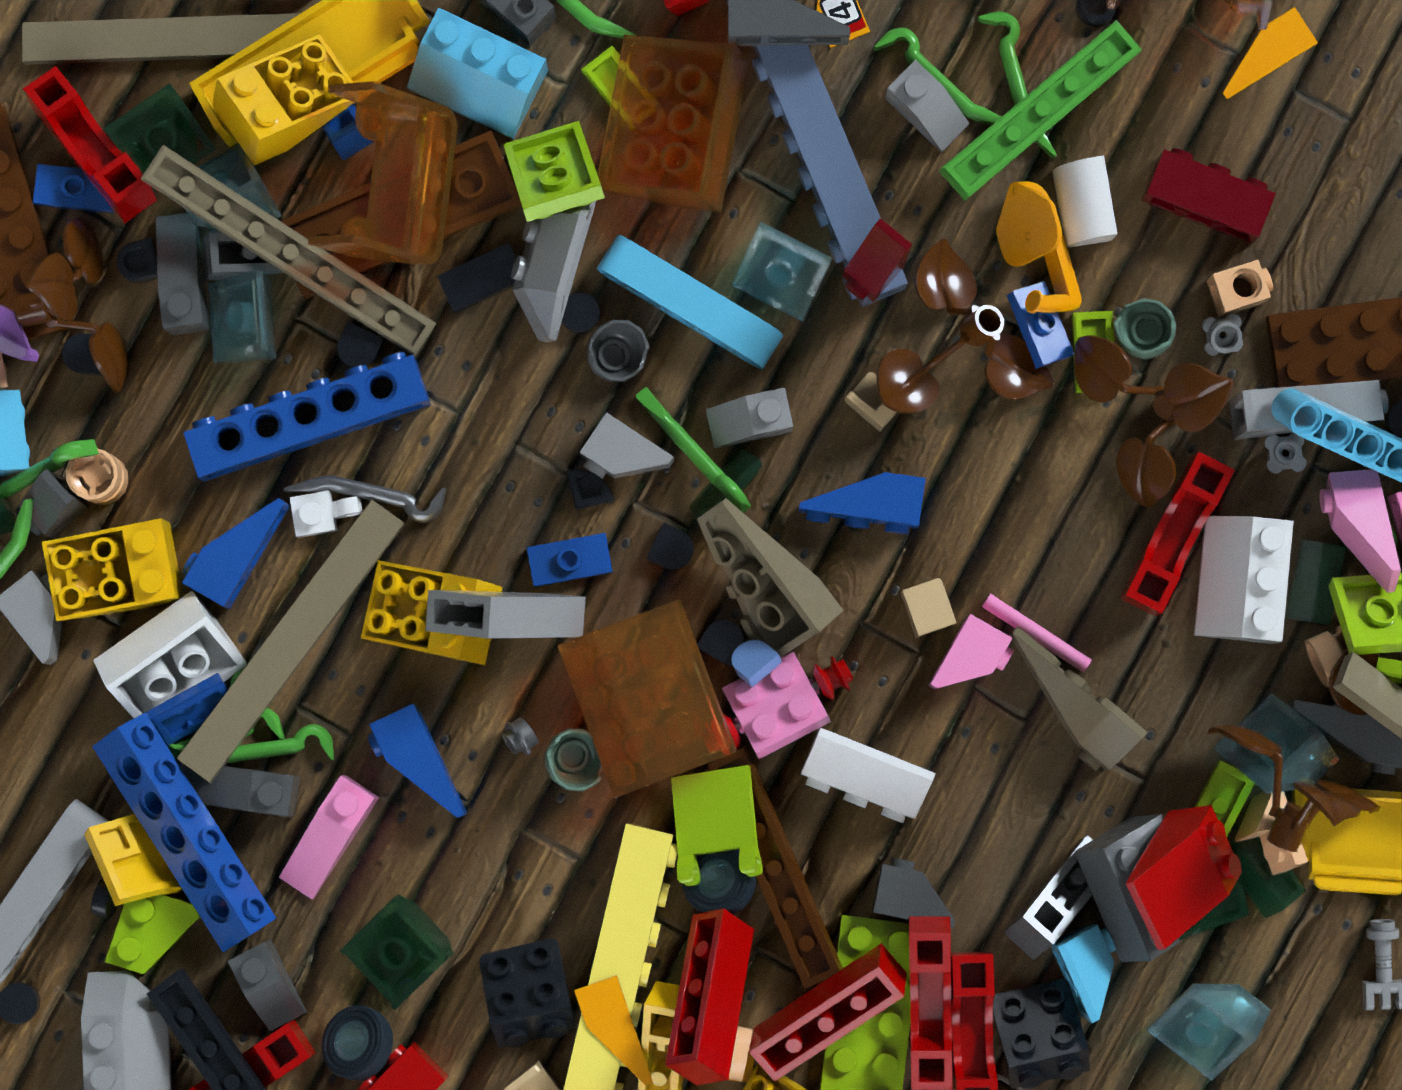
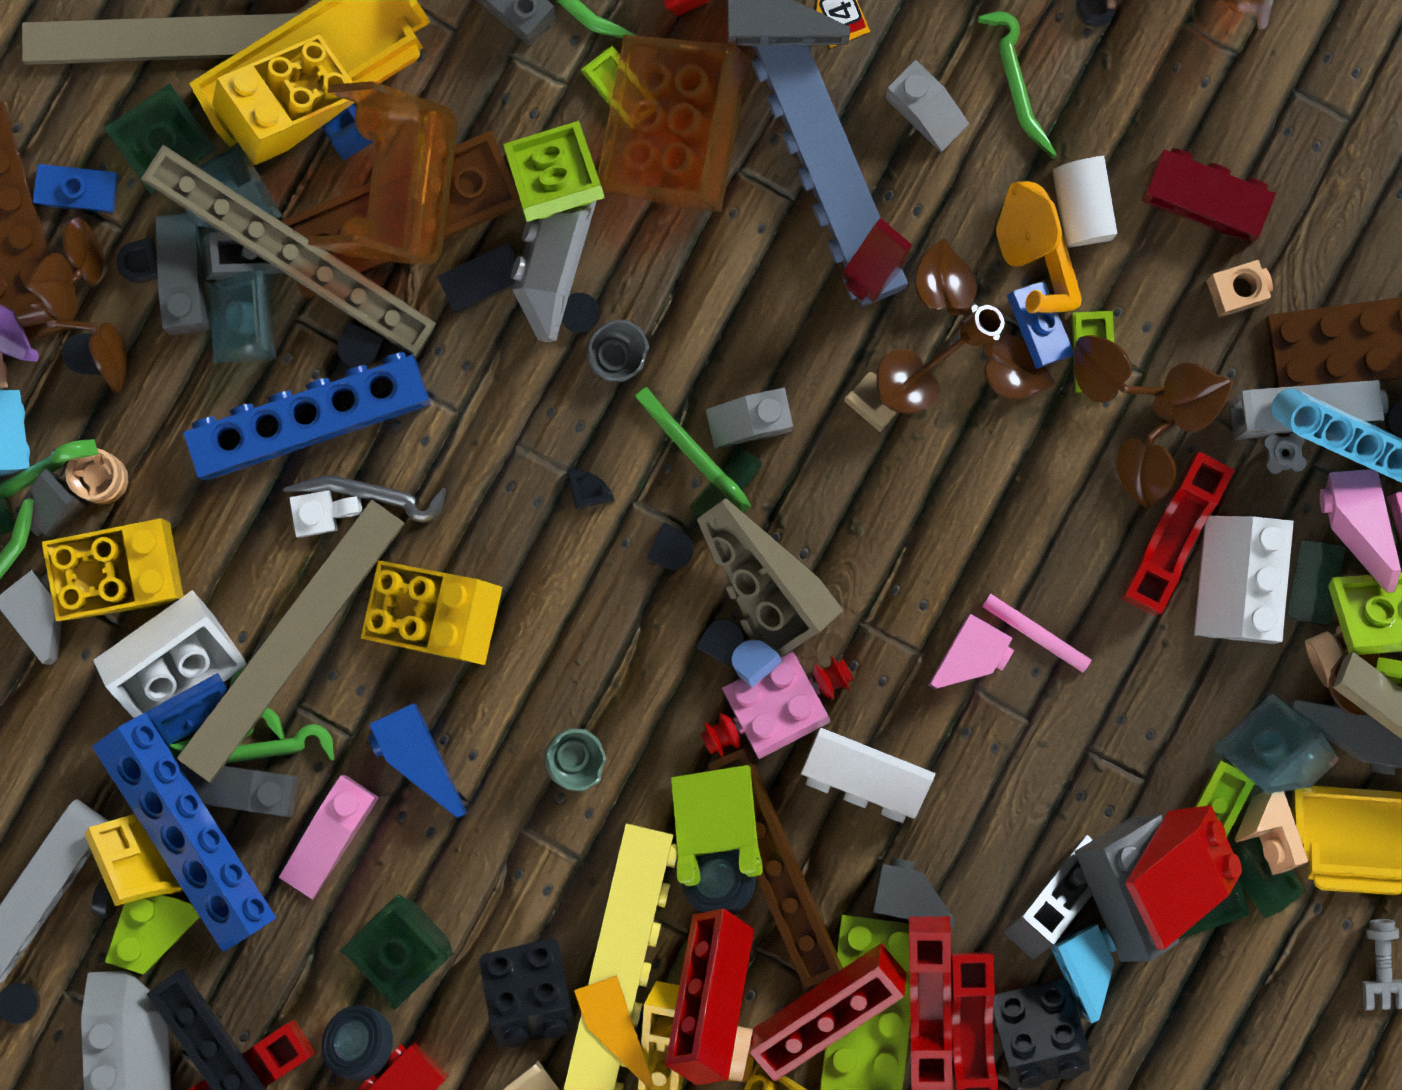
(88, 145): red arch -> none
(229, 560): blue slope -> none
(267, 985): dark grey slope -> none
(476, 73): medium azure slope -> none
(505, 614): light grey slope -> none
(519, 736): flat silver plate -> none
(569, 560): blue plate -> none
(621, 451): light grey slope -> none
(647, 698): clear orange slope -> none
(690, 302): medium azure beam -> none
(782, 271): clear light blue slope -> none
(880, 499): blue slope -> none
(928, 607): tan panel -> none
(966, 106): bright green piece -> none
(1040, 110): bright green tile -> none
(1092, 723): dark tan wedge -> none
(1145, 328): sand green hair -> none
(1211, 1025): clear light blue slope -> none
(1231, 342): light grey plate -> none
(1272, 48): light orange sticker -> none
(1292, 821): reddish brown plant -> none

